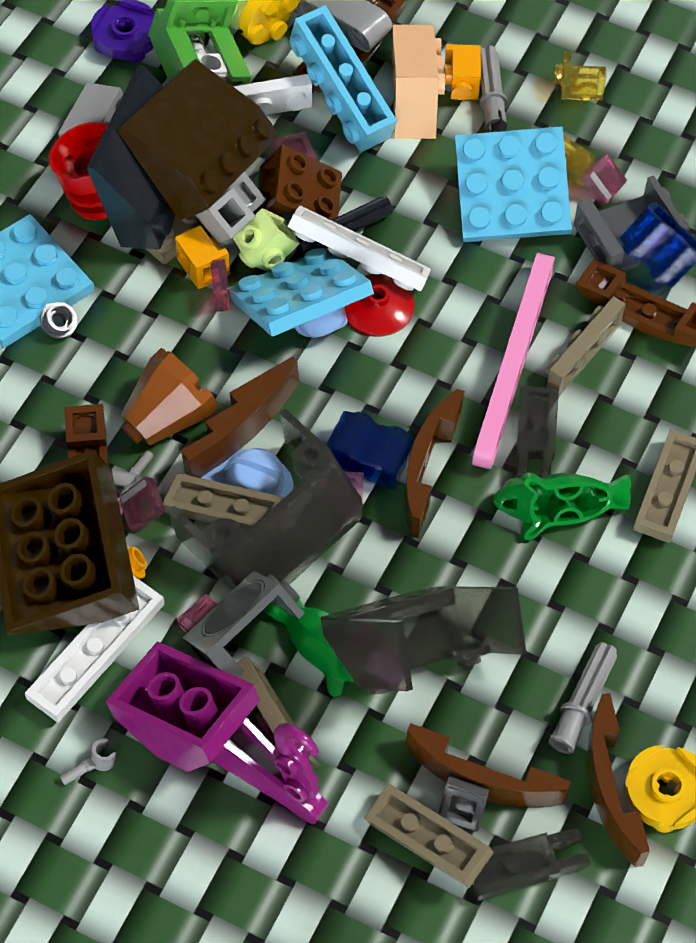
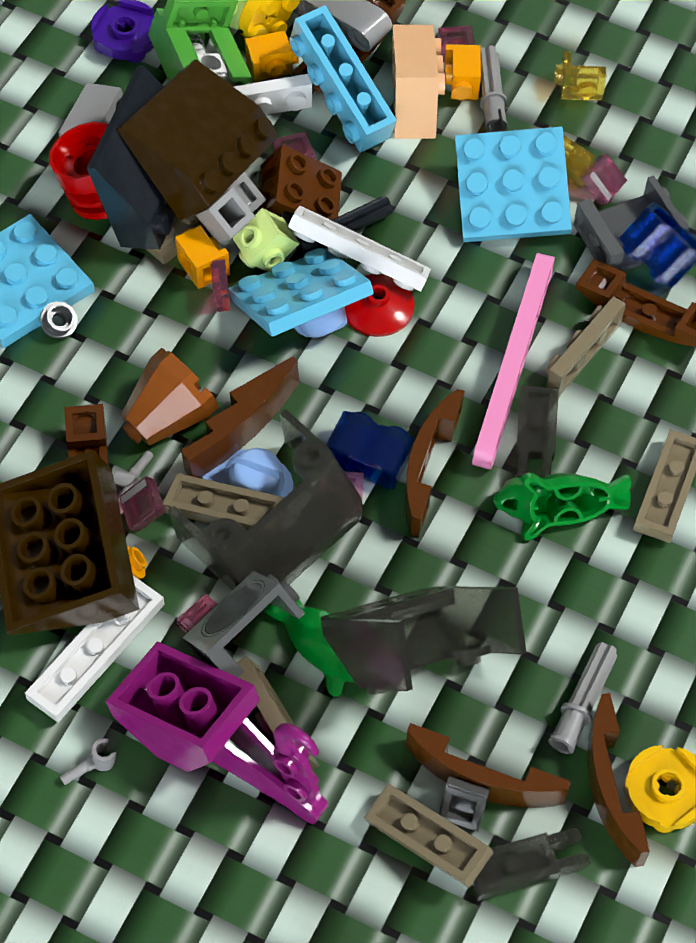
(269, 56): none -> light orange brick
(455, 35): none -> clear pink plate

